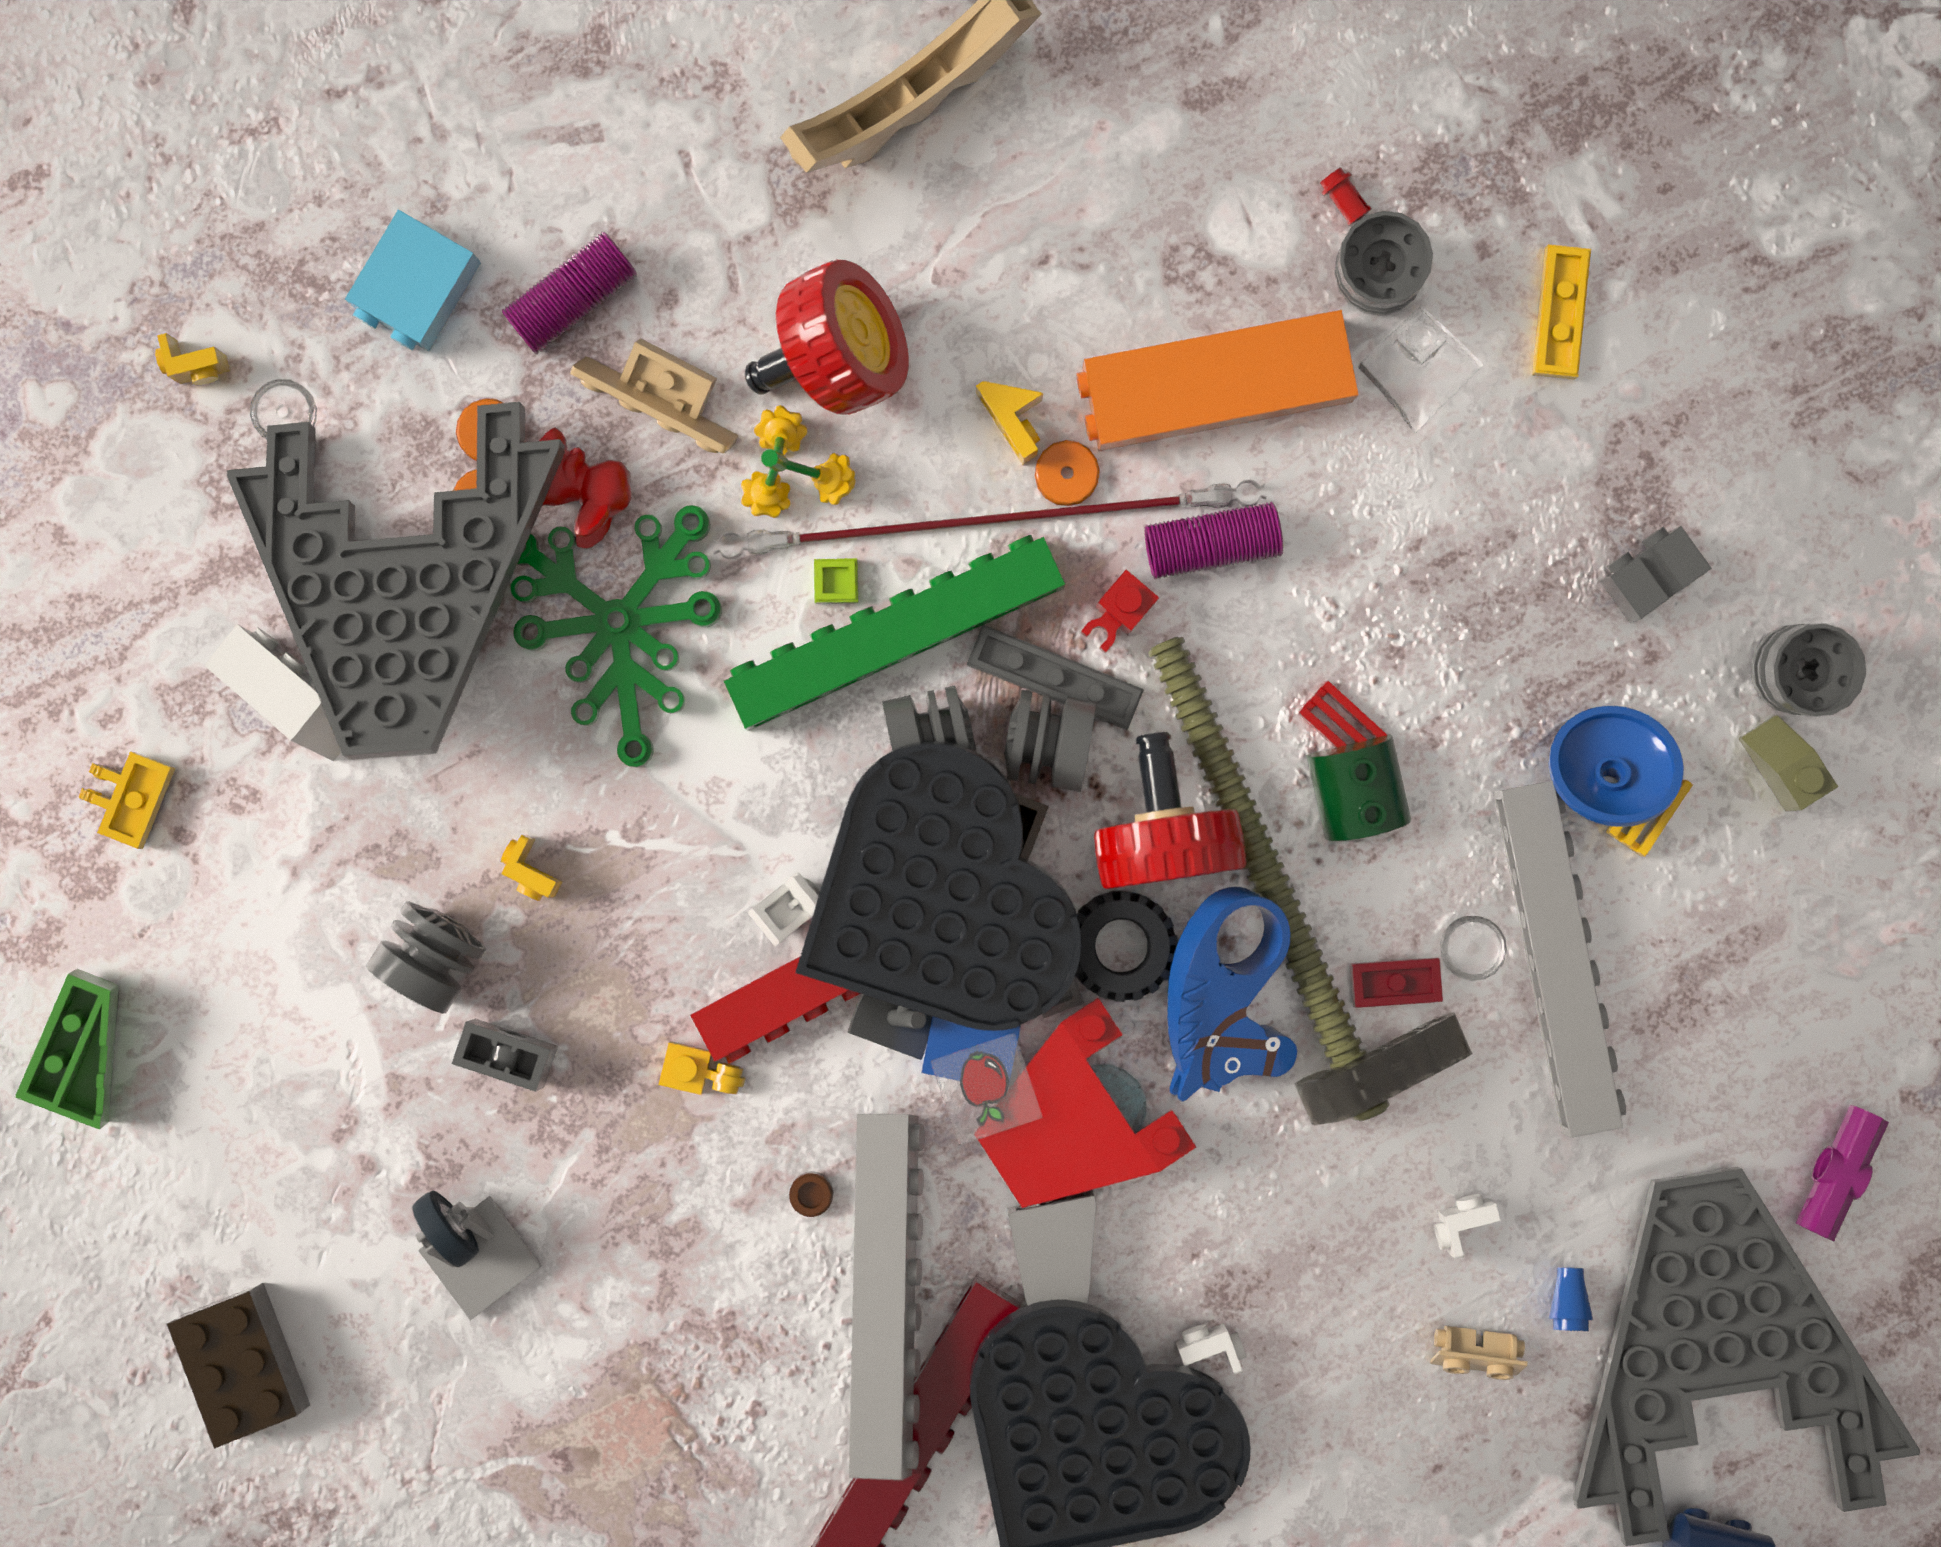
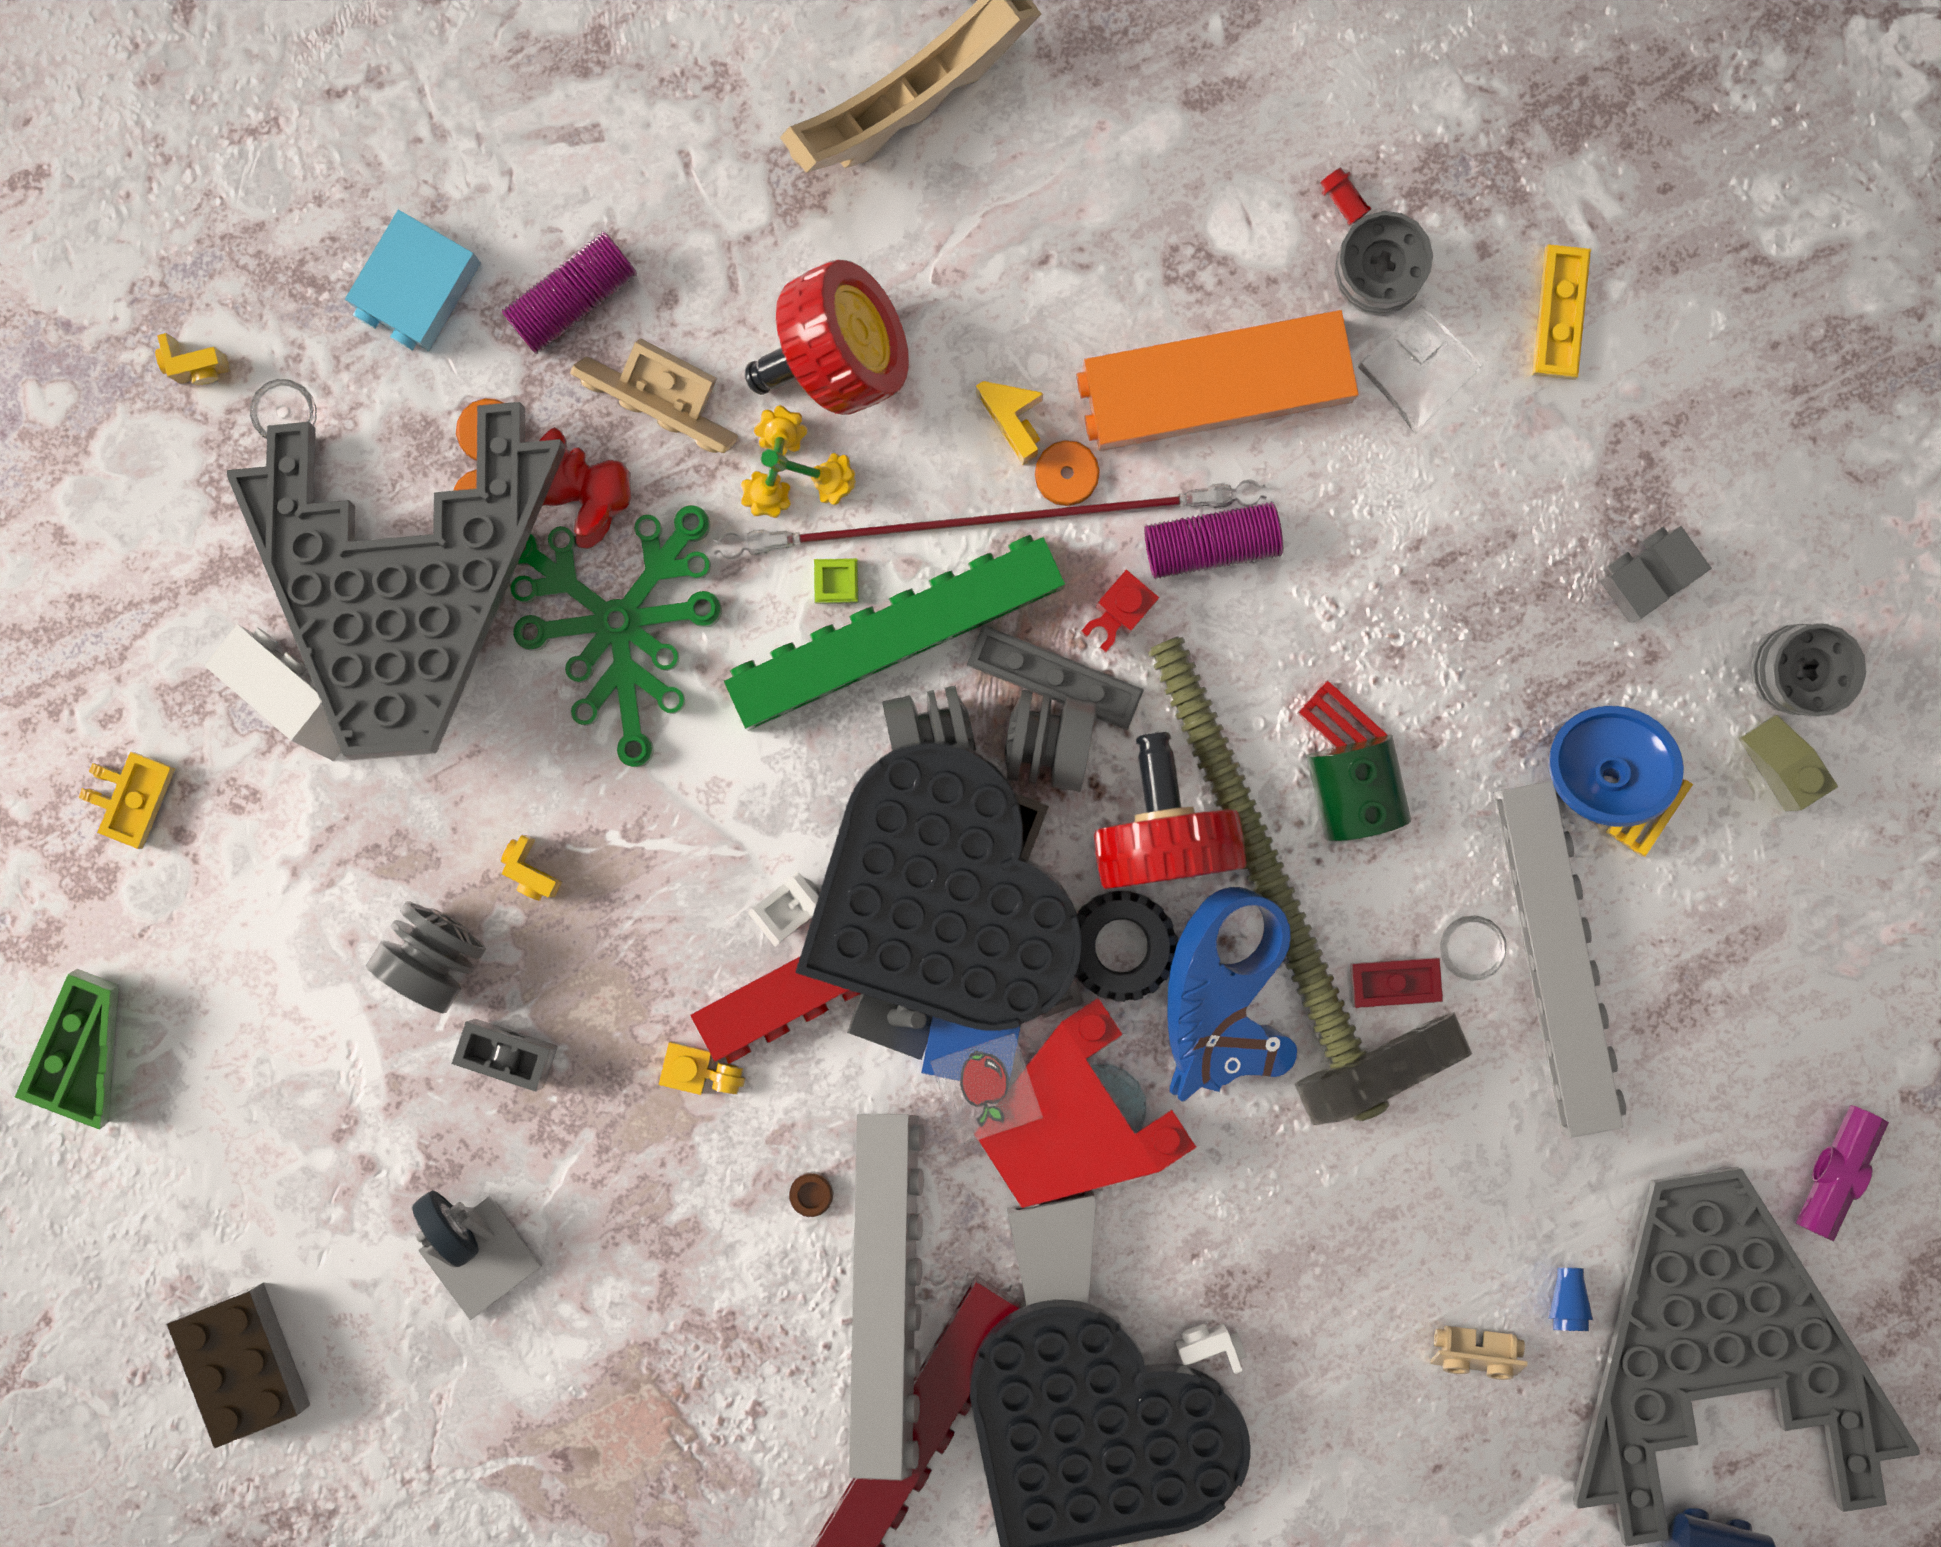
(1469, 1213): white bracket -> none

